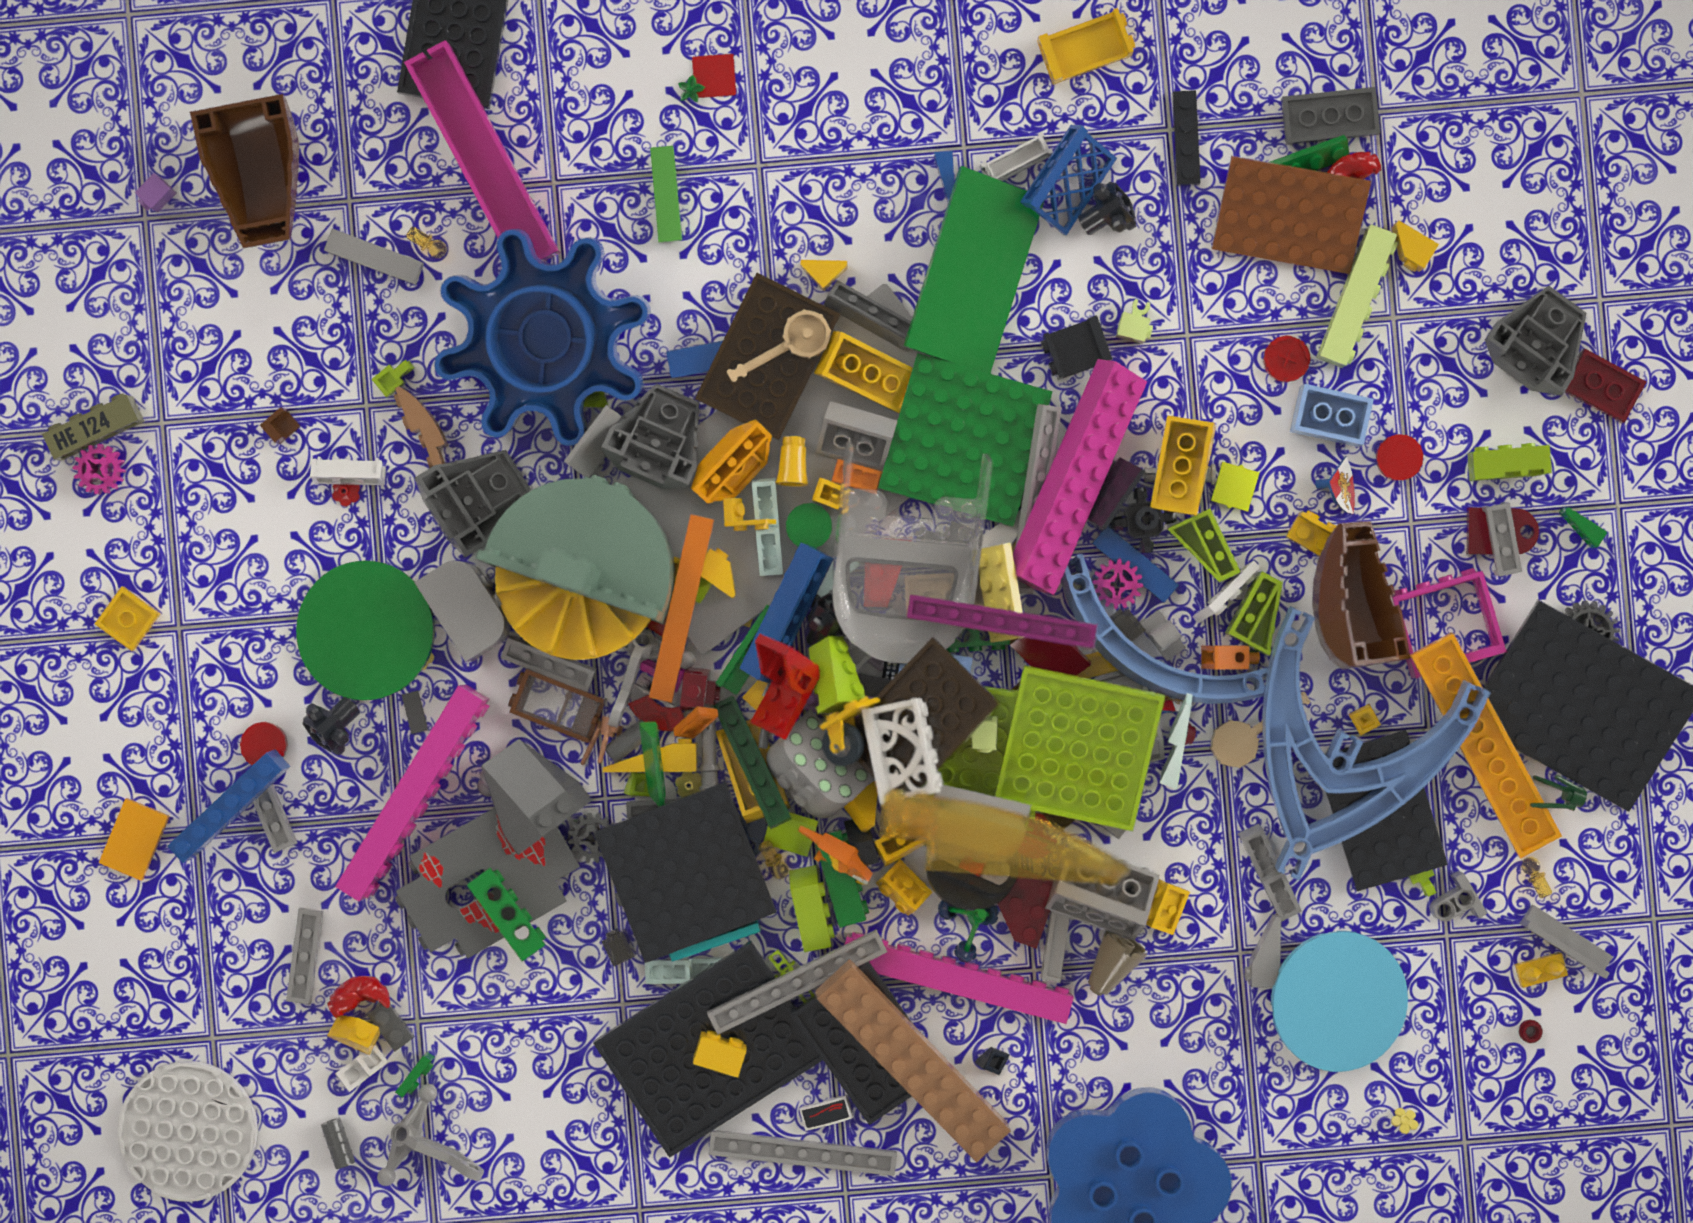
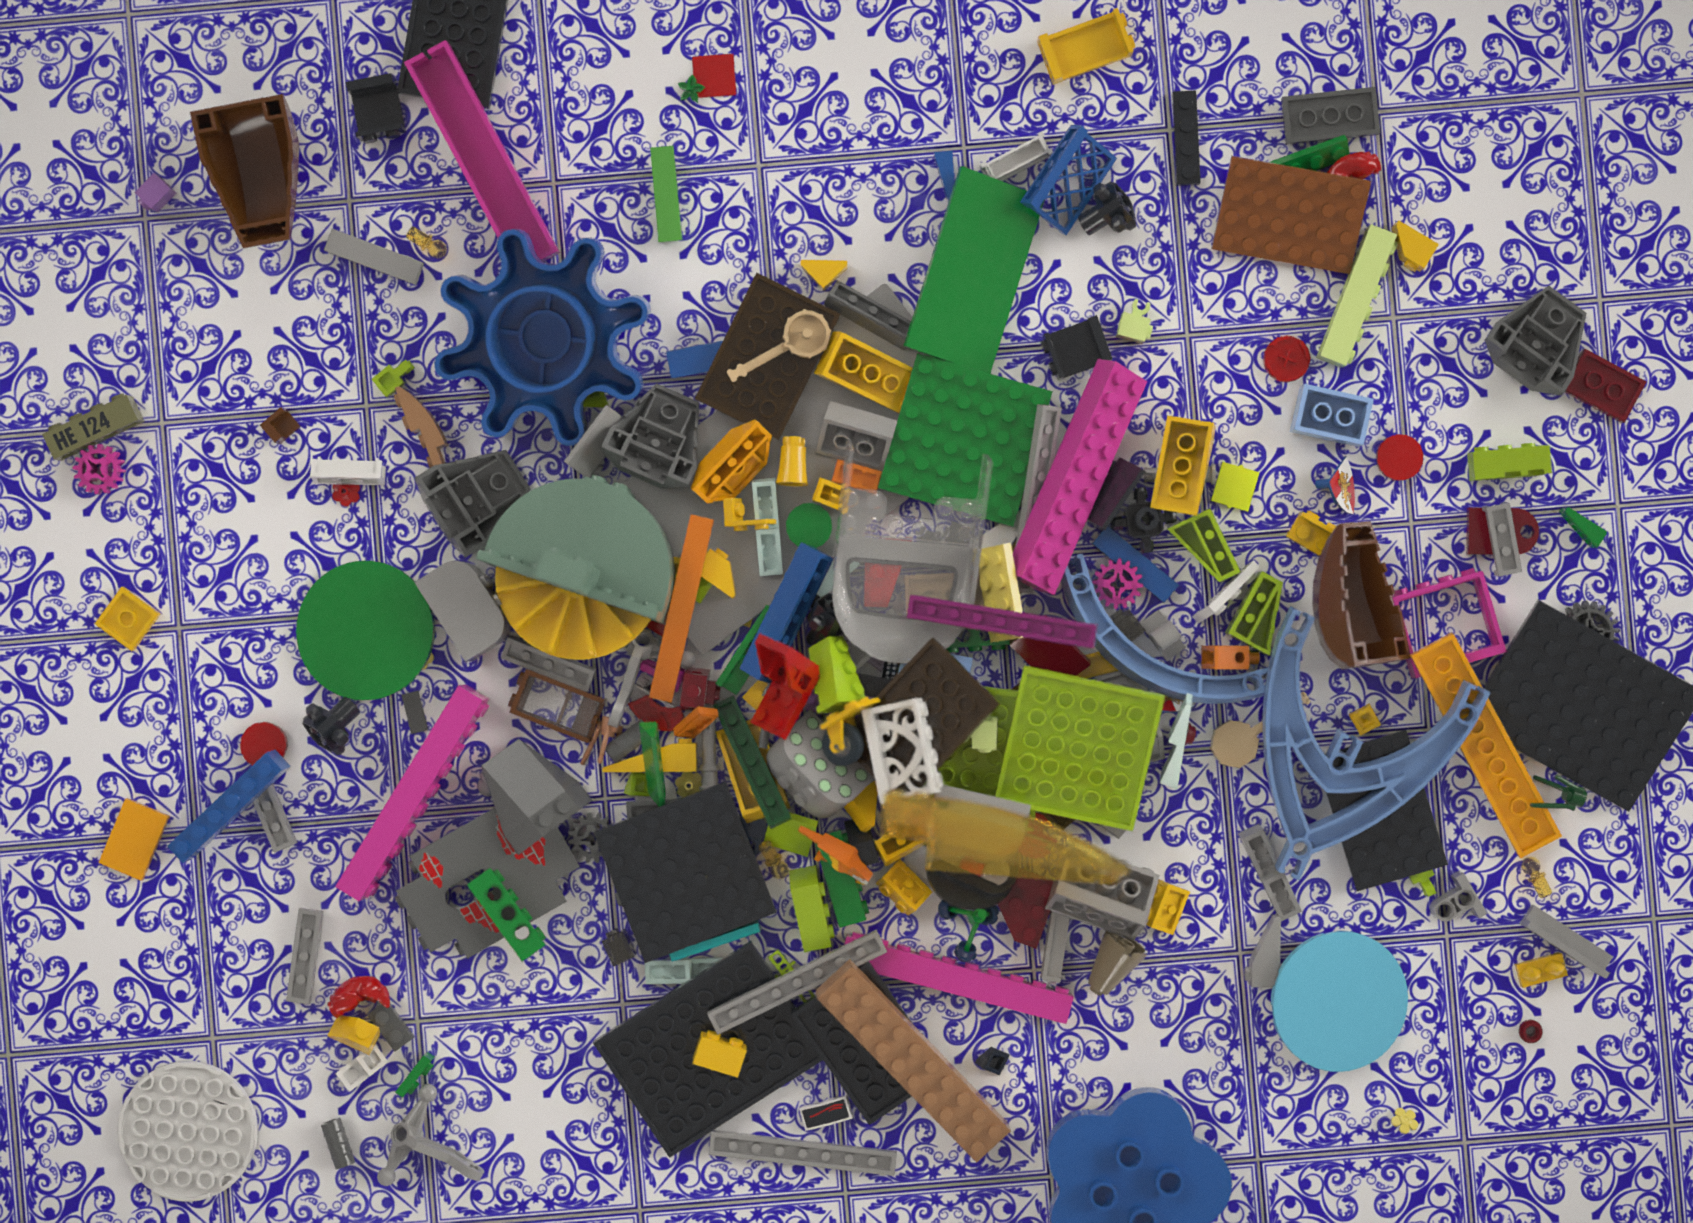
(376, 107): none -> black panel

